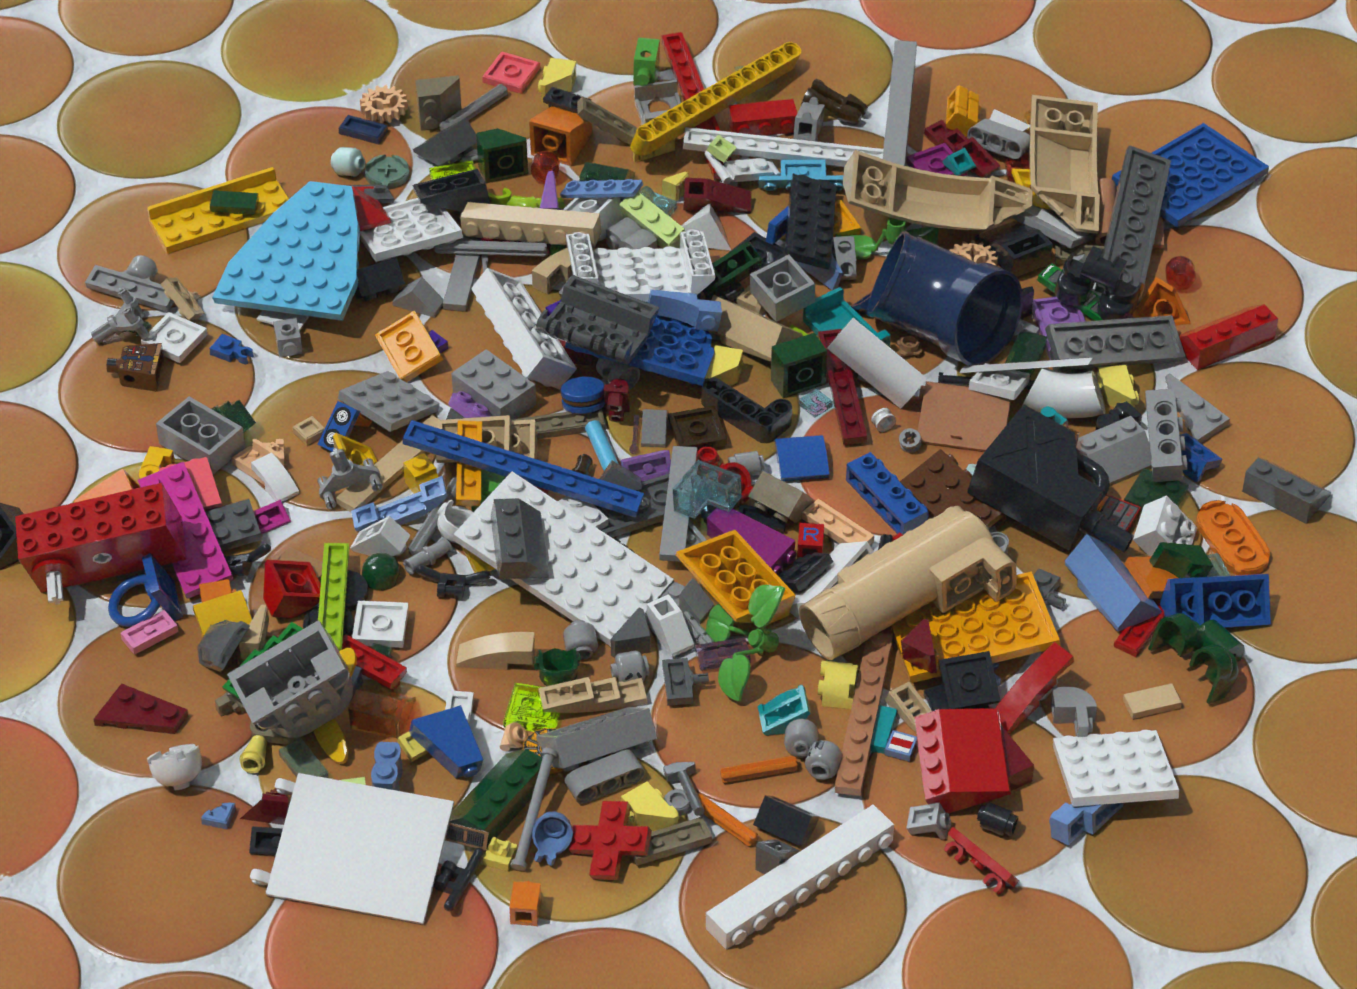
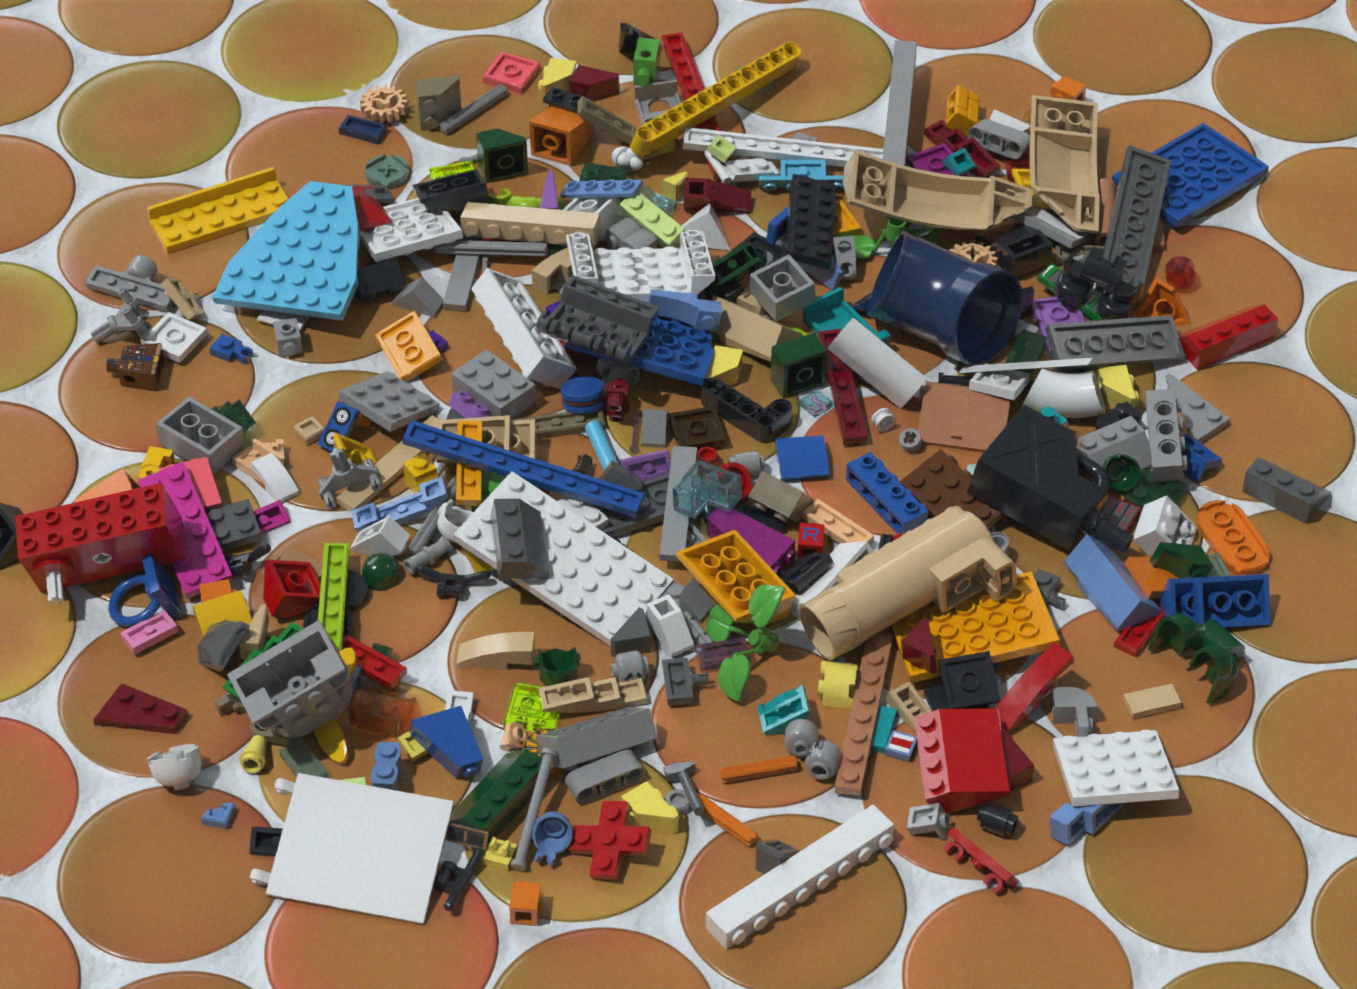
(234, 202): dark green tile -> none
(270, 809): dark red slope -> none
(347, 161): light aqua head -> none
(381, 623): white plate -> none
(448, 143): dark grey slope -> none
(542, 163): clear red head -> none
(582, 636): light grey head -> none
(594, 83): none -> dark red slope
(626, 159): none -> white piece
(629, 37): none -> black wing
(676, 840): dark tan plate -> none
(763, 117): red brick -> none
(785, 820): black brick -> none
(809, 120): light grey brick -> none
(848, 109): dark brown piece -> none
(909, 345): medium nougat plate -> none
(1068, 89): none -> orange brick
(1122, 471): none -> dark green hair

